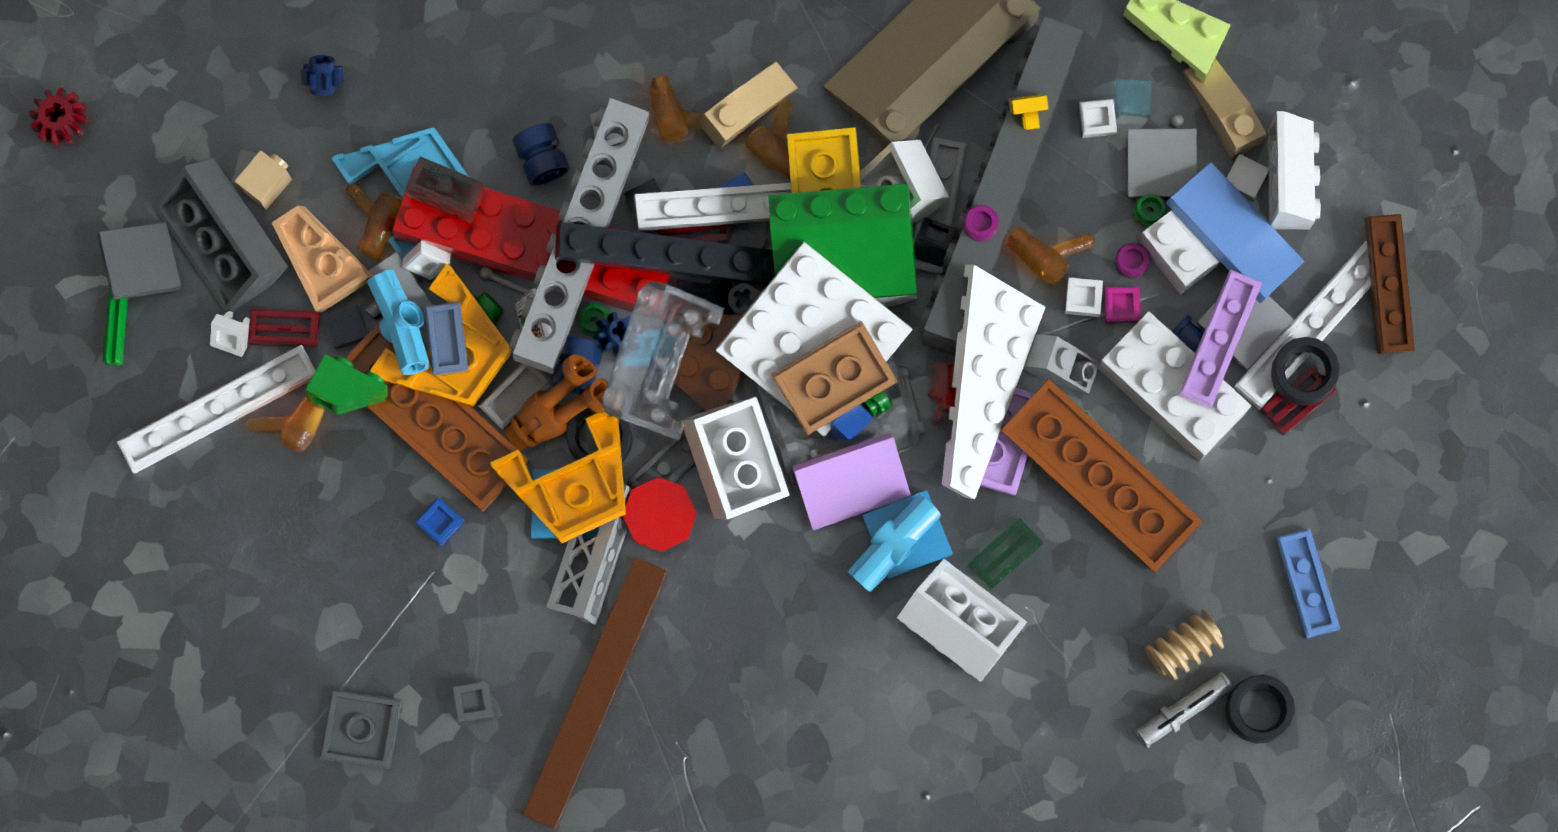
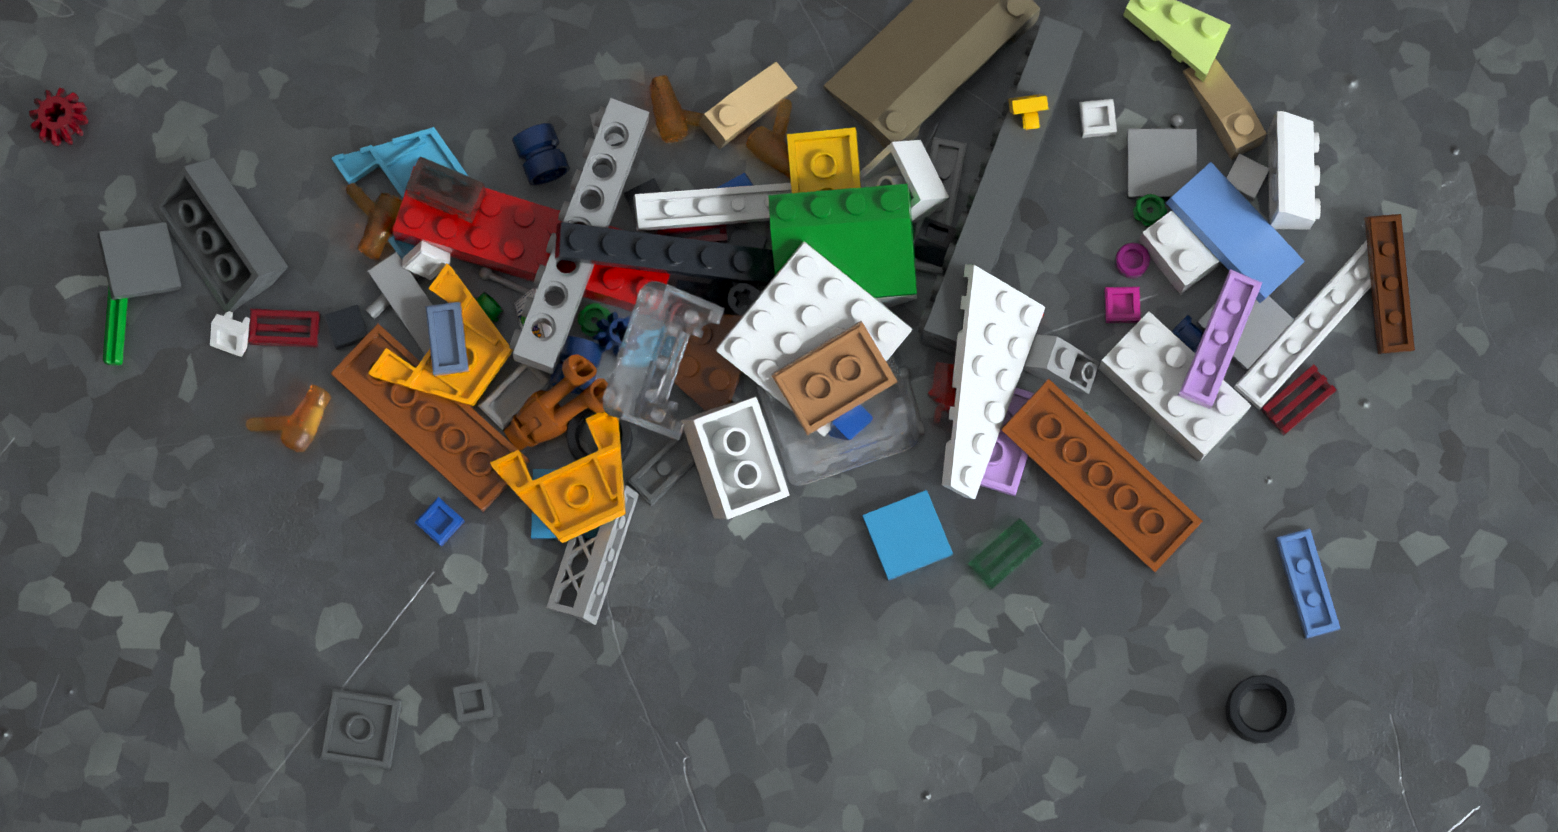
(217, 409): white tile -> none
(264, 179): tan brick -> none
(319, 258): light nougat wing -> none
(322, 75): dark blue gear -> none
(343, 388): green slope -> none
(400, 322): medium azure piece -> none
(595, 693): reddish brown tile -> none
(659, 514): red piece -> none
(851, 481): lavender tile -> none
(877, 404): green plate -> none
(894, 542): medium azure piece -> none
(961, 620): white slope -> none
(980, 223): magenta tile -> none
(1045, 260): clear orange piece -> none
(1083, 297): white plate -> none
(1133, 98): clear light blue tile -> none
(1150, 733): light grey pin -> none
(1185, 646): tan piece -> none
(1316, 347): black tyre -> none

